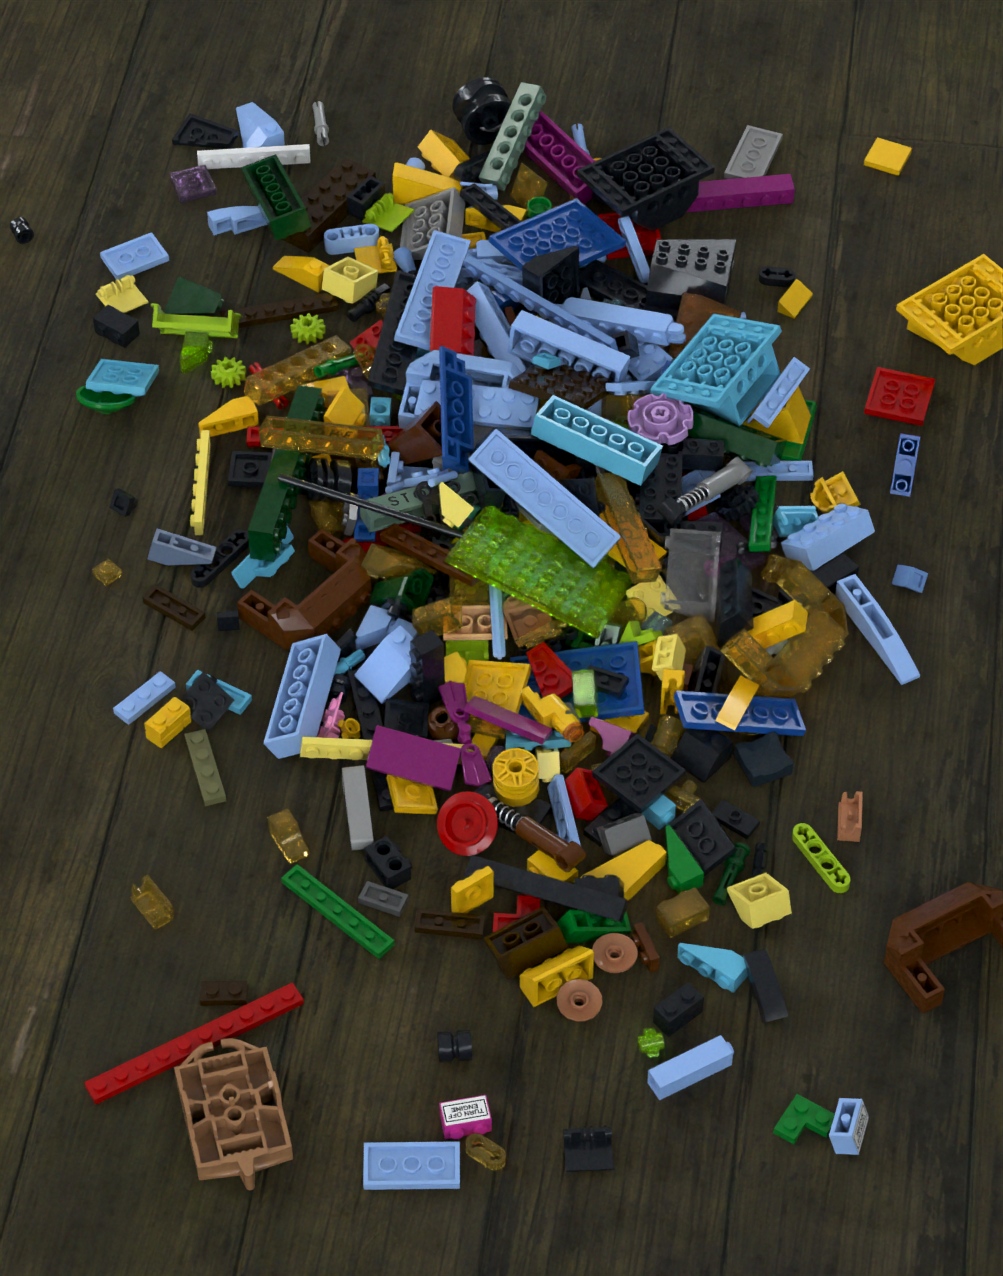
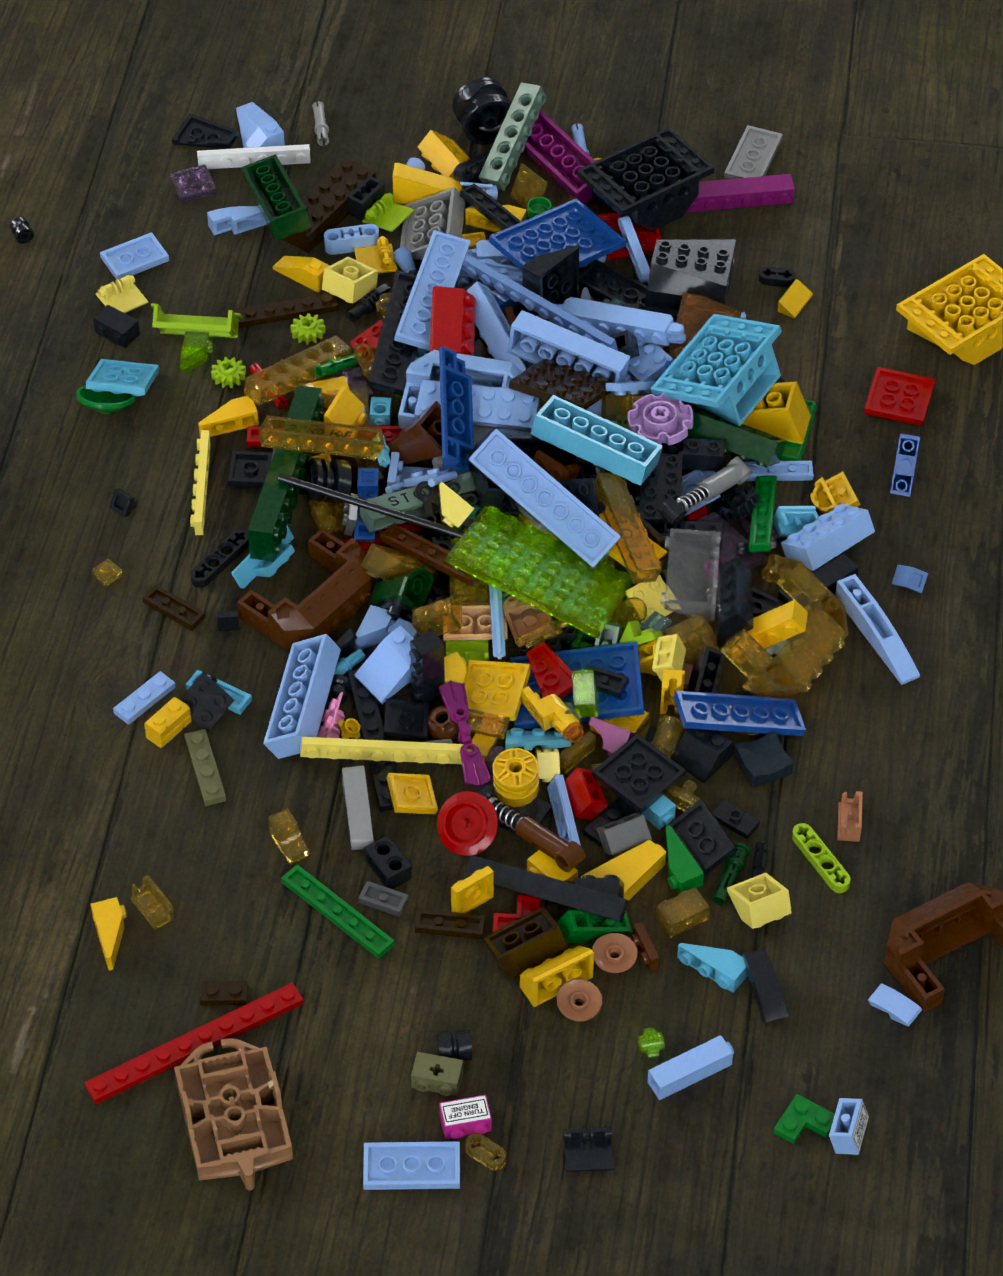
(110, 926): none -> yellow slope
(179, 550): sand blue slope -> none
(192, 298): dark green slope -> none
(413, 758): magenta tile -> none
(437, 1074): none -> olive brick
(508, 720): magenta tile -> none
(546, 360): medium azure tile -> none
(678, 1009): black brick -> none
(737, 702): yellow slope -> none
(779, 392): light blue panel -> none
(887, 156): yellow tile -> none
(895, 1004): none -> light blue slope

